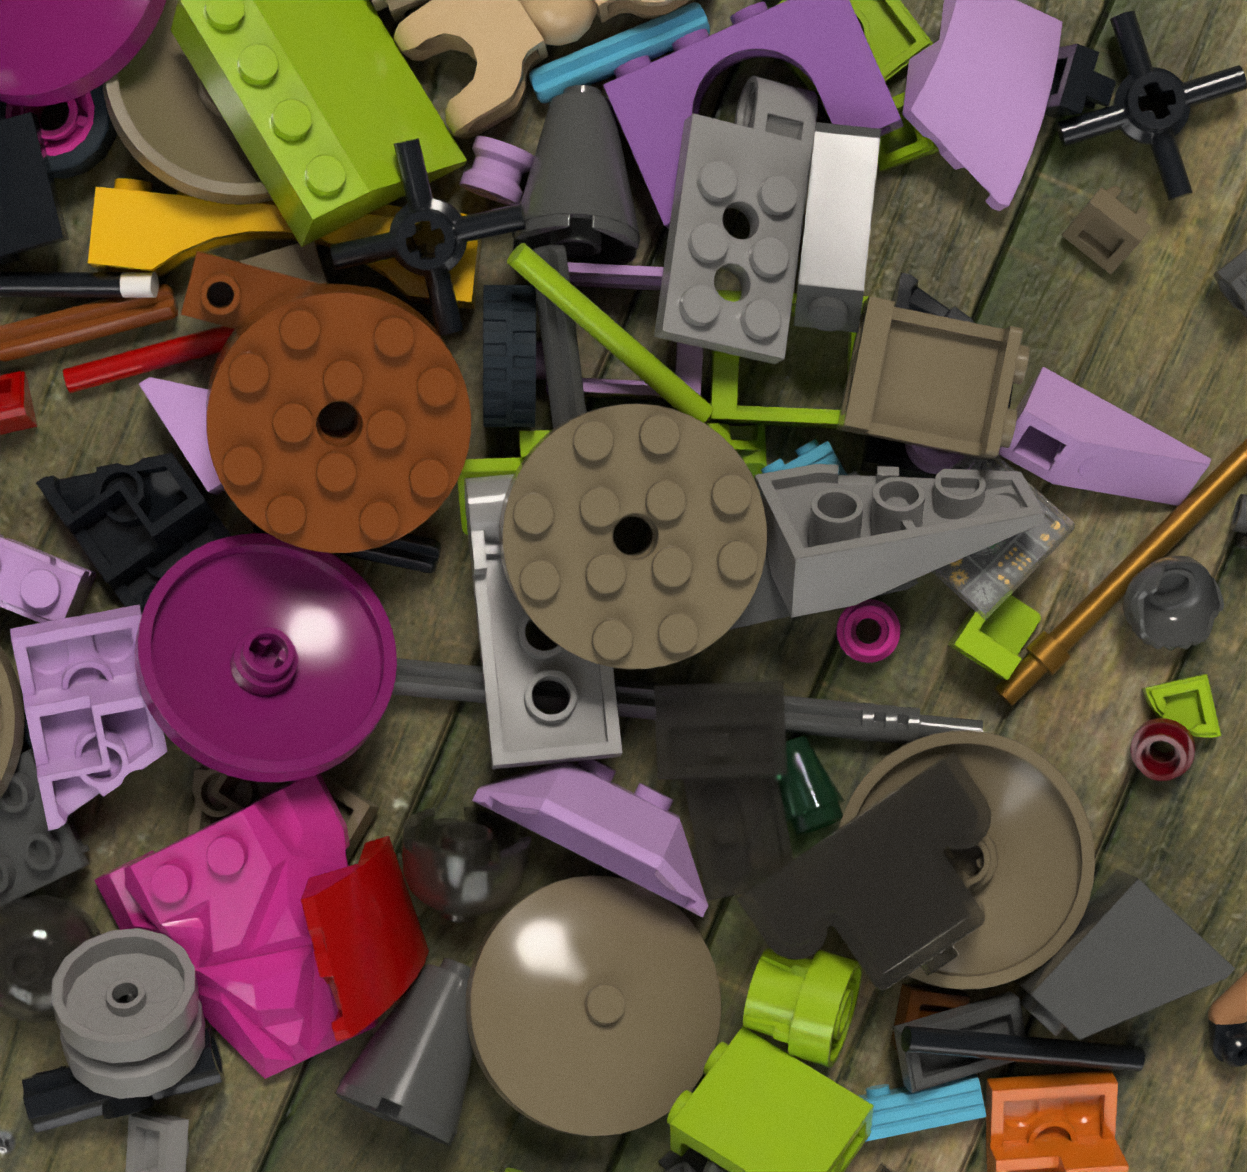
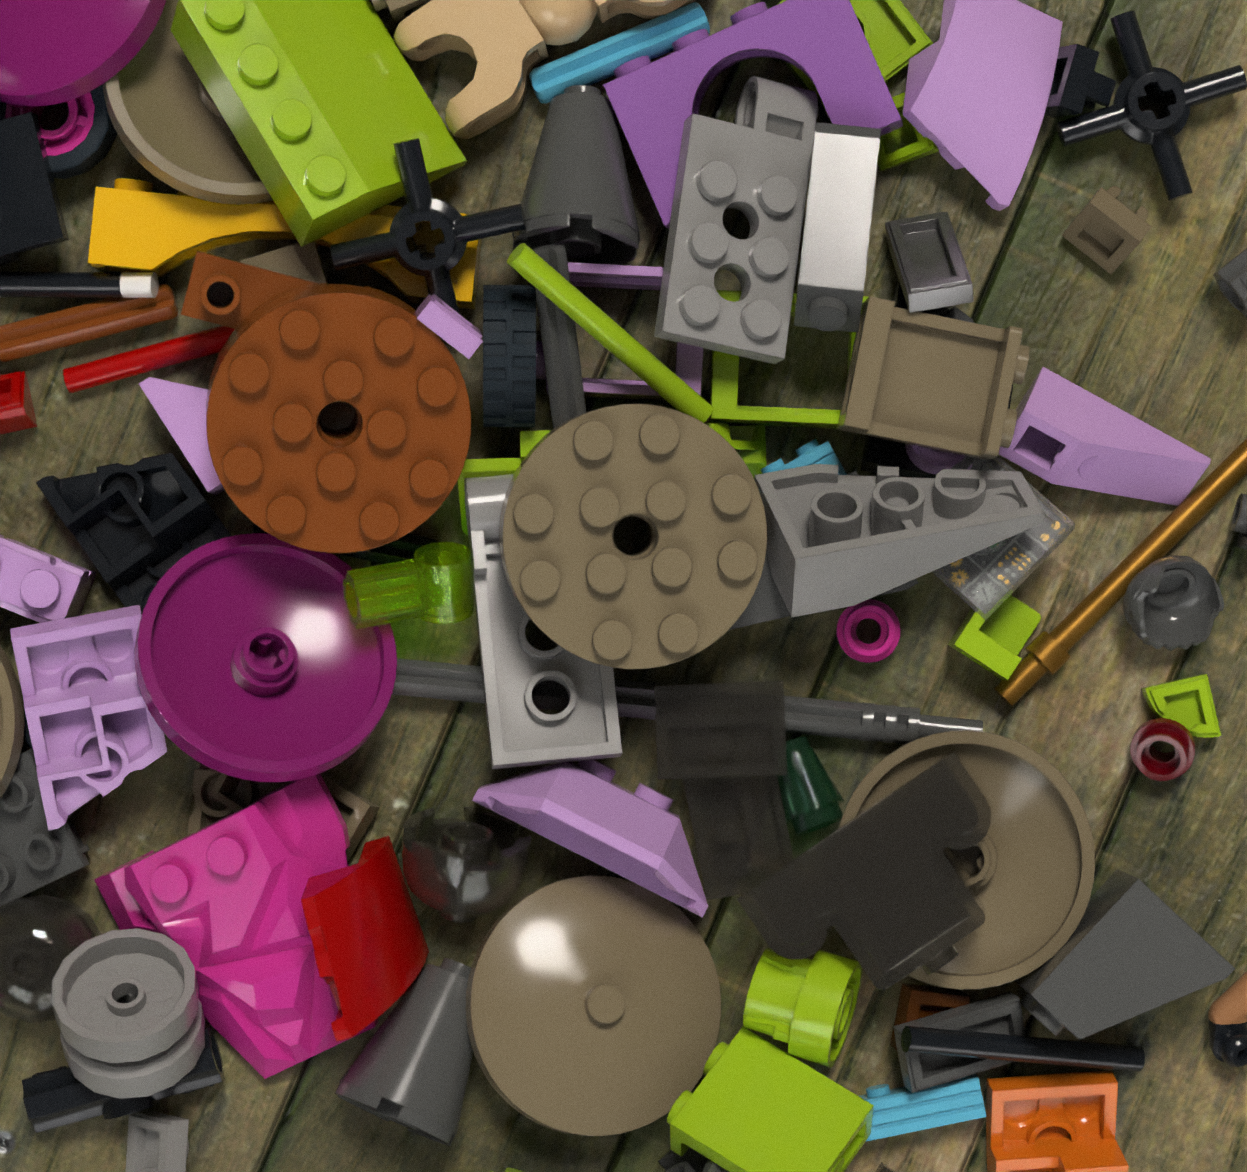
(429, 587): none -> clear neon green piece
(449, 325): none -> lavender tile
(497, 170): lavender wheel -> none
(929, 262): none -> flat silver tile

